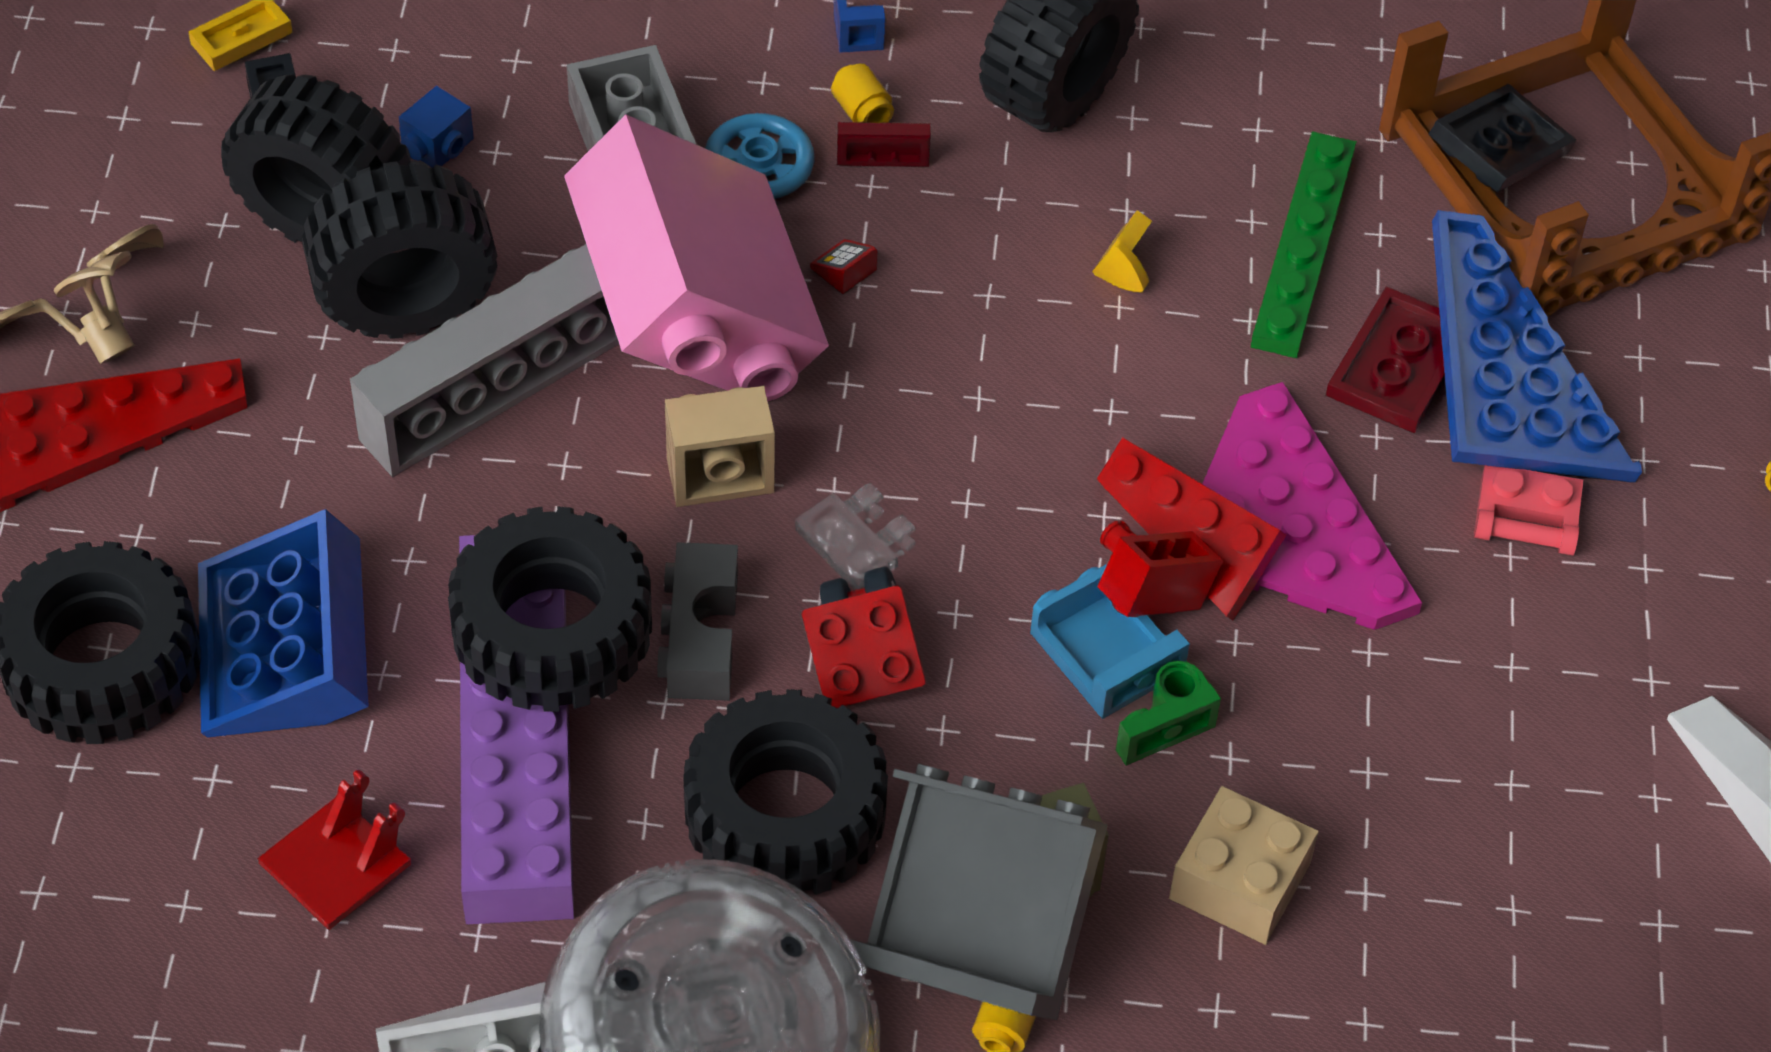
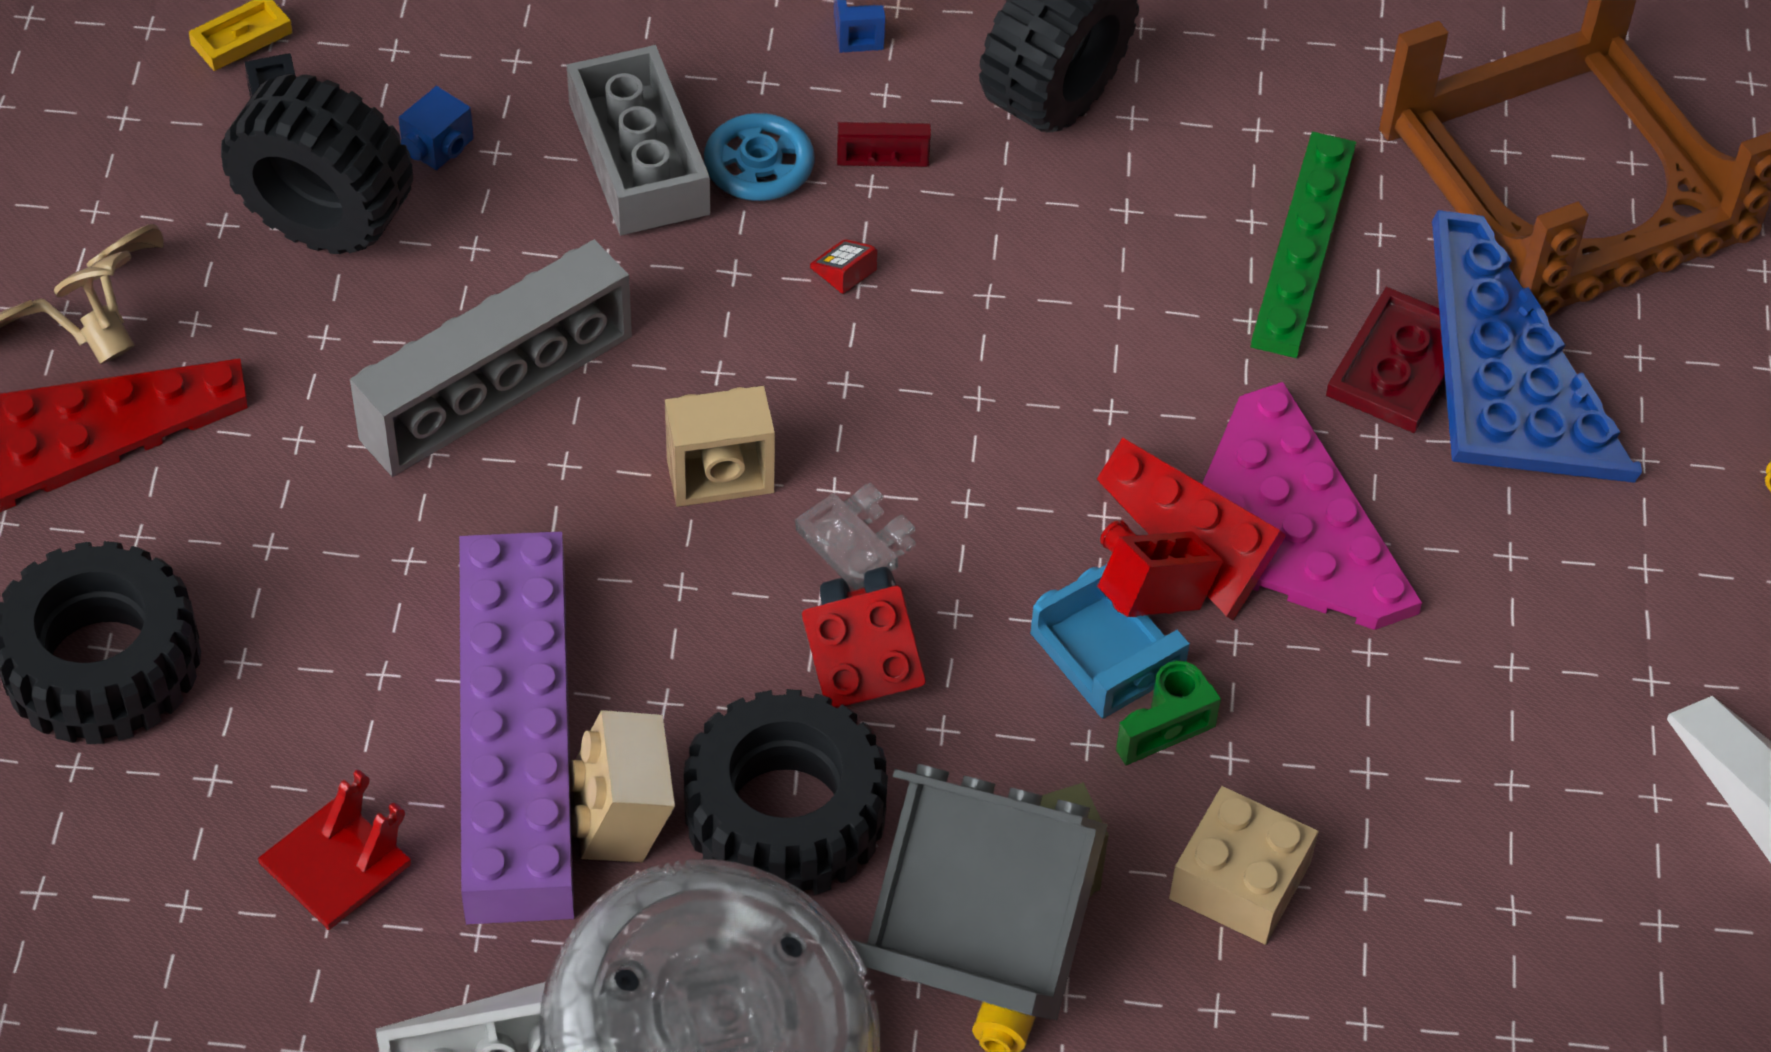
(283, 630): blue slope -> none
(390, 210): black tyre -> none
(537, 555): black tyre -> none
(621, 786): none -> tan brick
(694, 260): bright pink brick -> none
(697, 655): dark grey arch -> none
(862, 94): yellow brick -> none
(1119, 263): yellow tile -> none
(1502, 137): black plate -> none
(1529, 498): coral plate -> none

